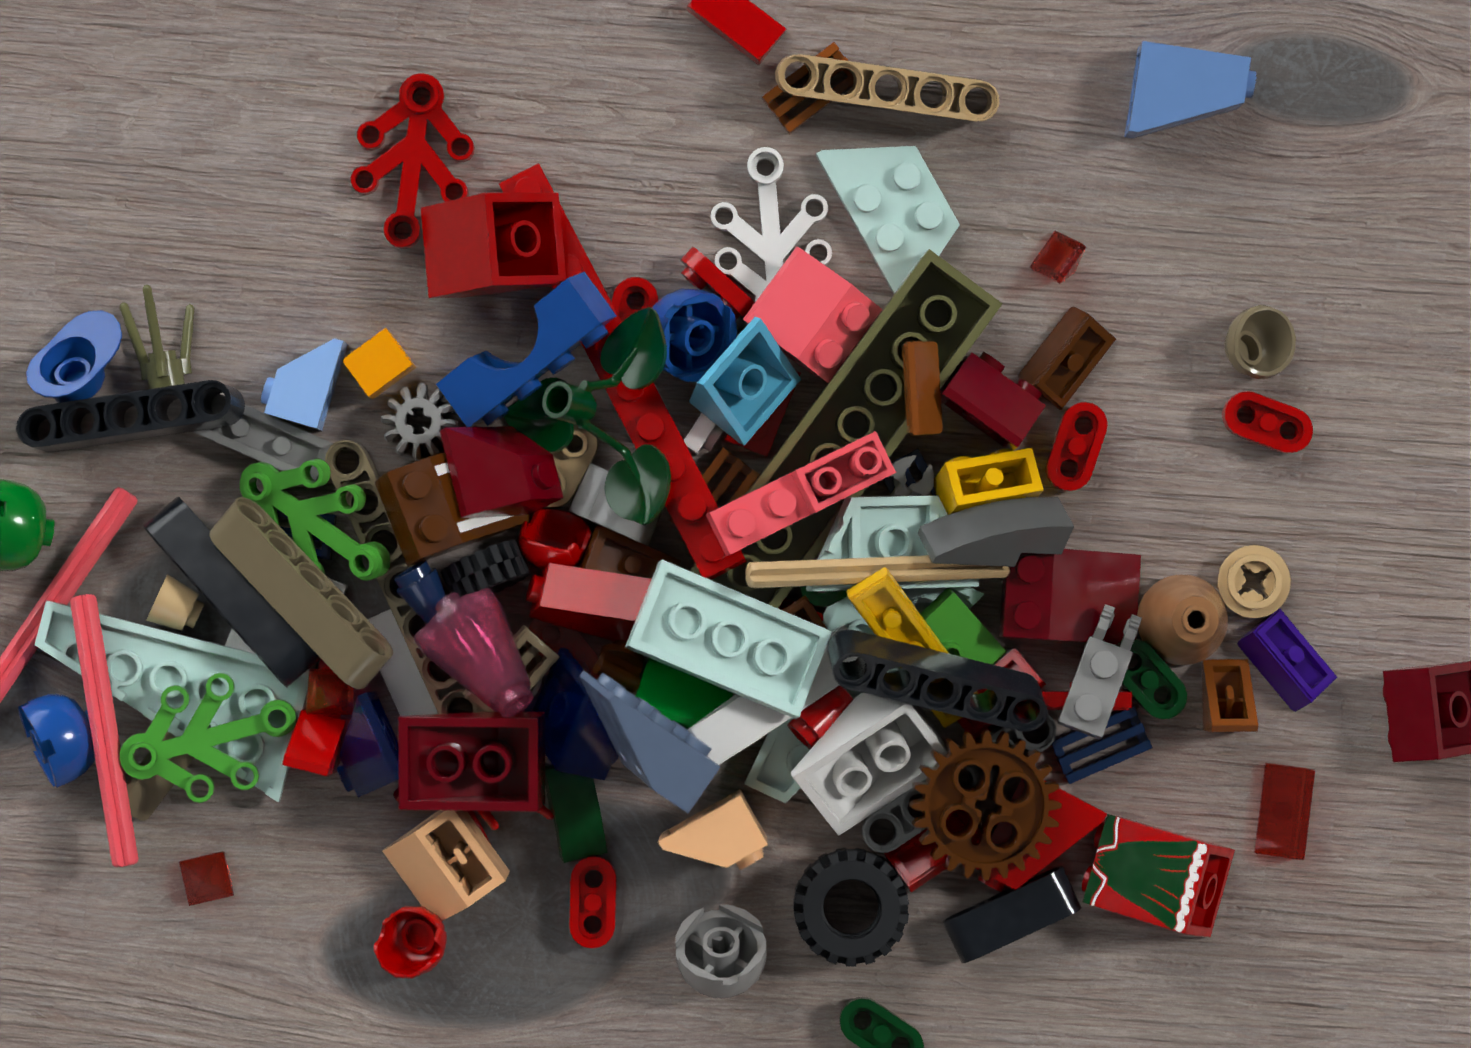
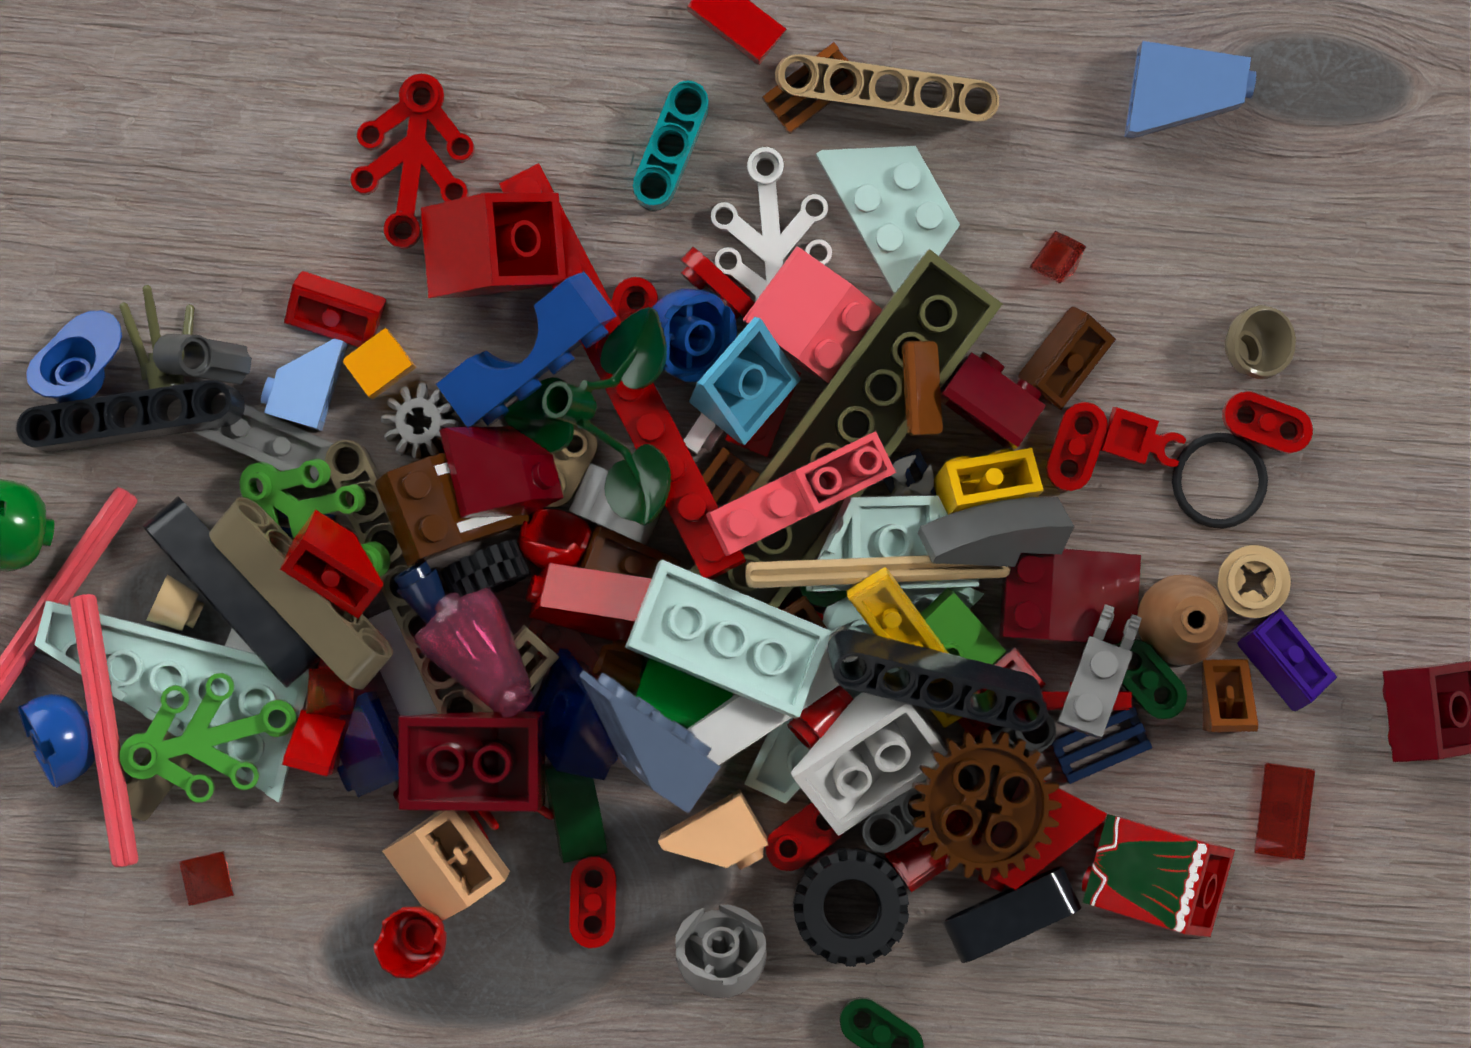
(202, 358): none -> dark grey piece
(332, 564): none -> red slope
(334, 309): none -> red slope
(677, 124): none -> teal beam
(805, 833): none -> red plate
(1134, 437): none -> red plate
(1262, 482): none -> black tyre

